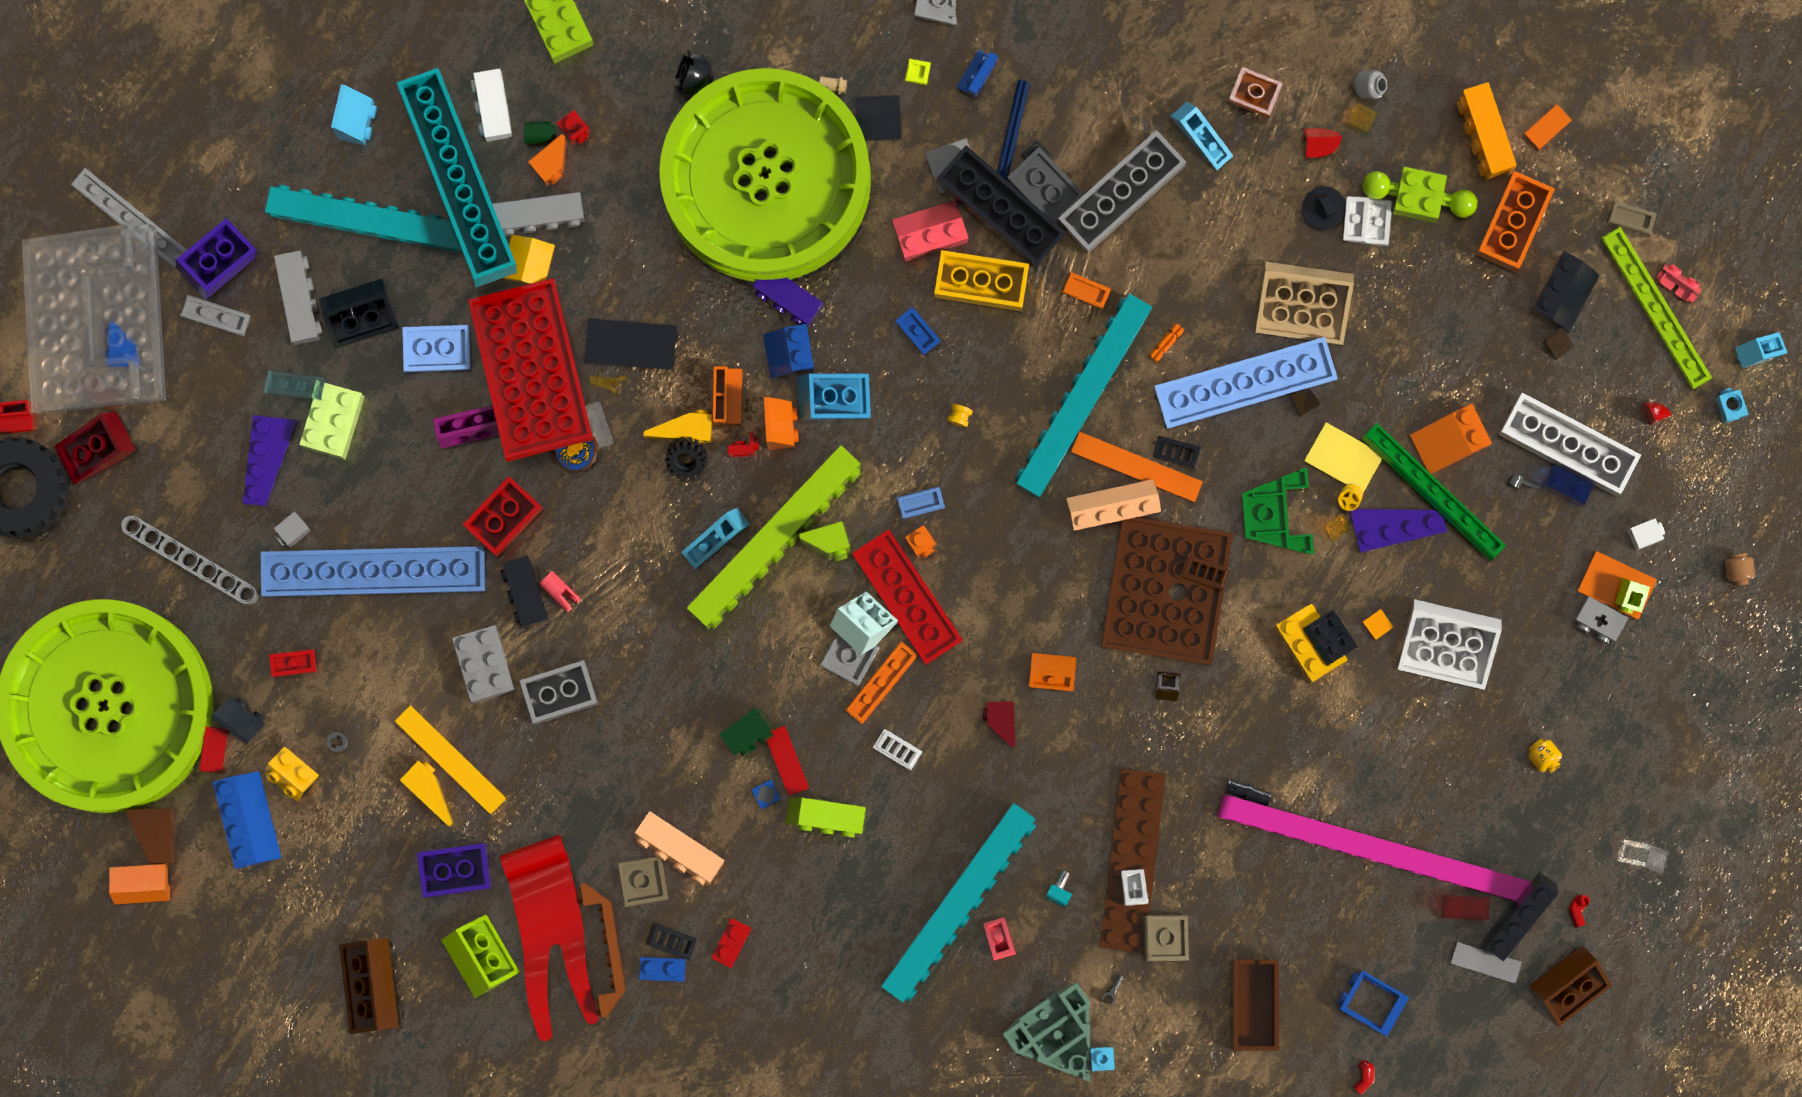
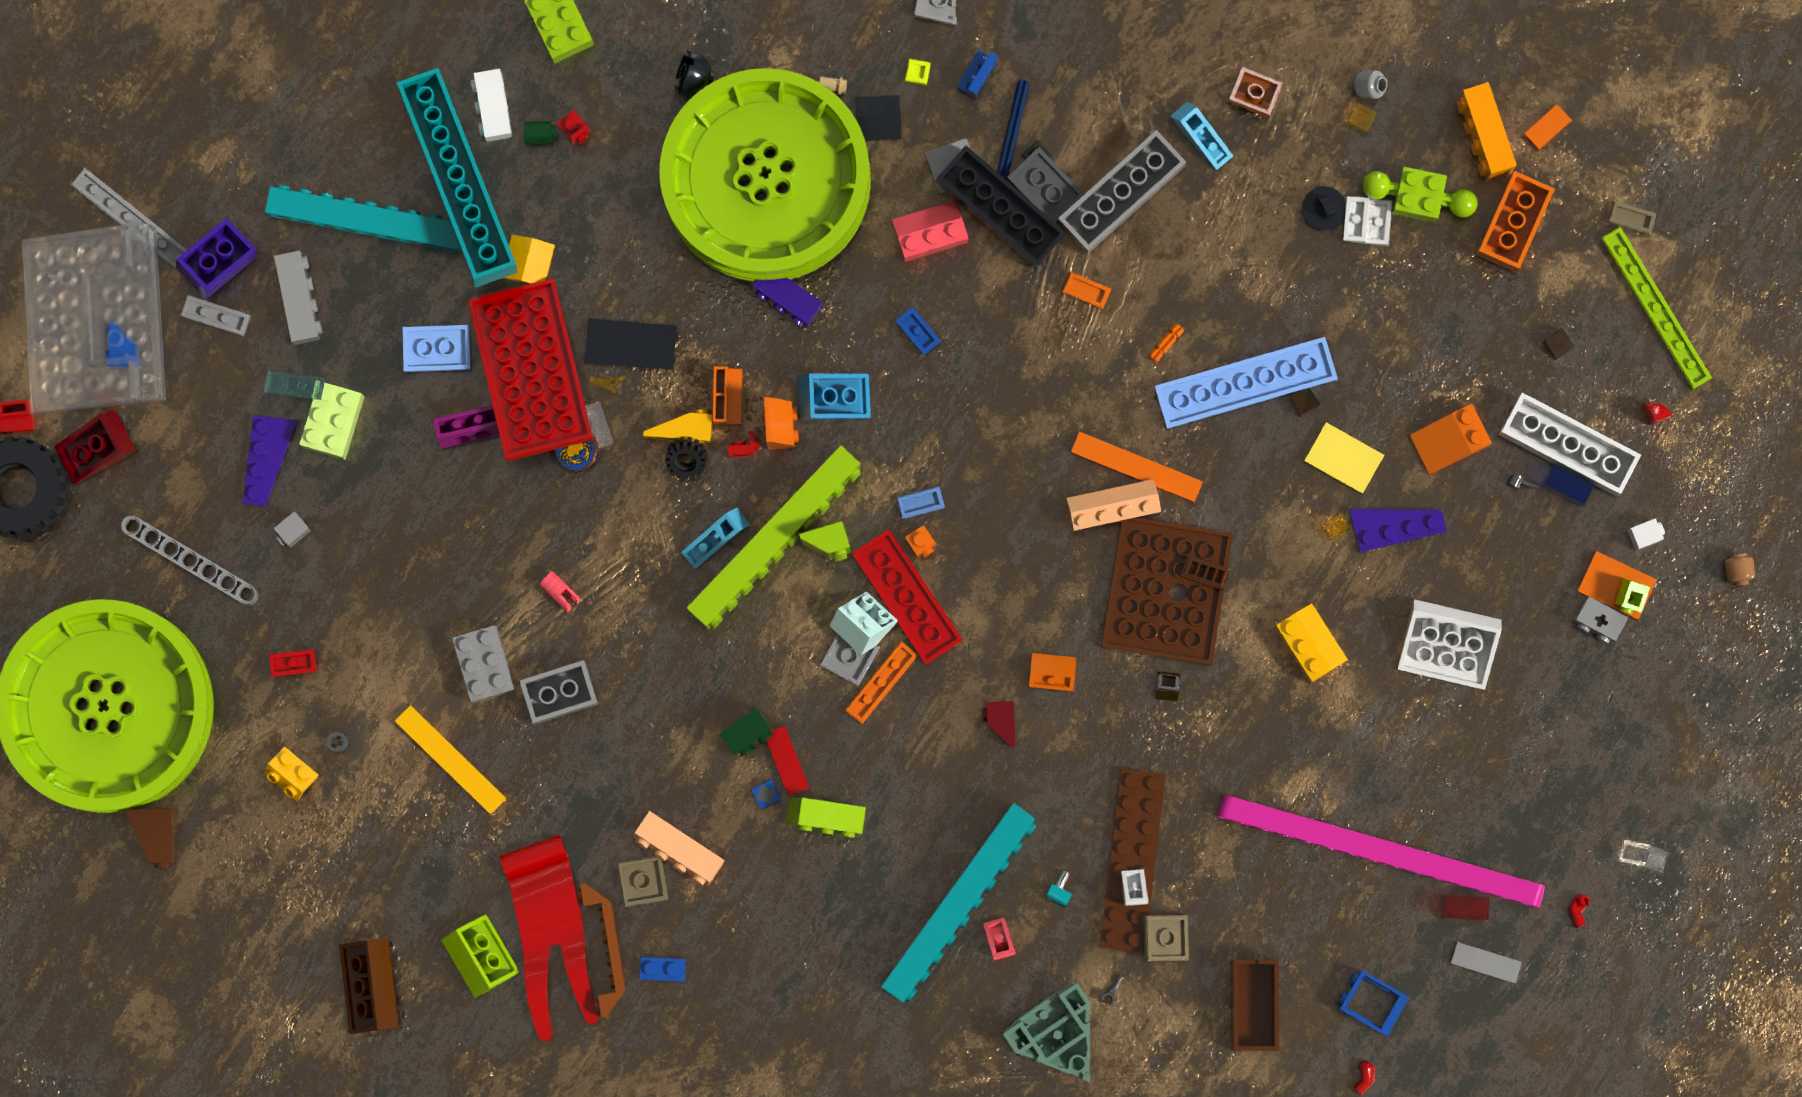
(139, 884): orange piece -> none
(213, 750): red tile -> none
(241, 721): black slope -> none
(247, 820): blue slope -> none
(353, 116): medium azure slope -> none
(358, 313): black slope -> none
(373, 571): medium blue plate -> none
(427, 788): yellow slope -> none
(454, 870): dark purple brick -> none
(502, 516): red brick -> none
(524, 592): black brick -> none
(540, 213): light grey brick -> none
(550, 161): orange slope -> none
(673, 934): black slope -> none
(731, 943): red plate -> none
(788, 351): blue slope -> none
(917, 753): white slope -> none
(959, 415): yellow wheel -> none
(981, 280): yellow brick -> none
(1084, 395): teal brick -> none
(1102, 1059): medium azure brick -> none
(1180, 445): black slope -> none
(1248, 792): black pin -> none
(1267, 515): green wing -> none
(1304, 302): tan slope -> none
(1320, 141): red brick -> none
(1330, 637): black plate -> none
(1346, 501): yellow wheel -> none
(1377, 624): light orange tile -> none
(1433, 492): green tile -> none
(1521, 916): black brick -> none
(1545, 756): yellow head -> none
(1565, 292): black slope -> none
(1571, 985): reddish brown slope -> none
(1673, 277): coral hinge -> none
(1727, 414): medium azure brick -> none
(1760, 350): medium azure slope -> none

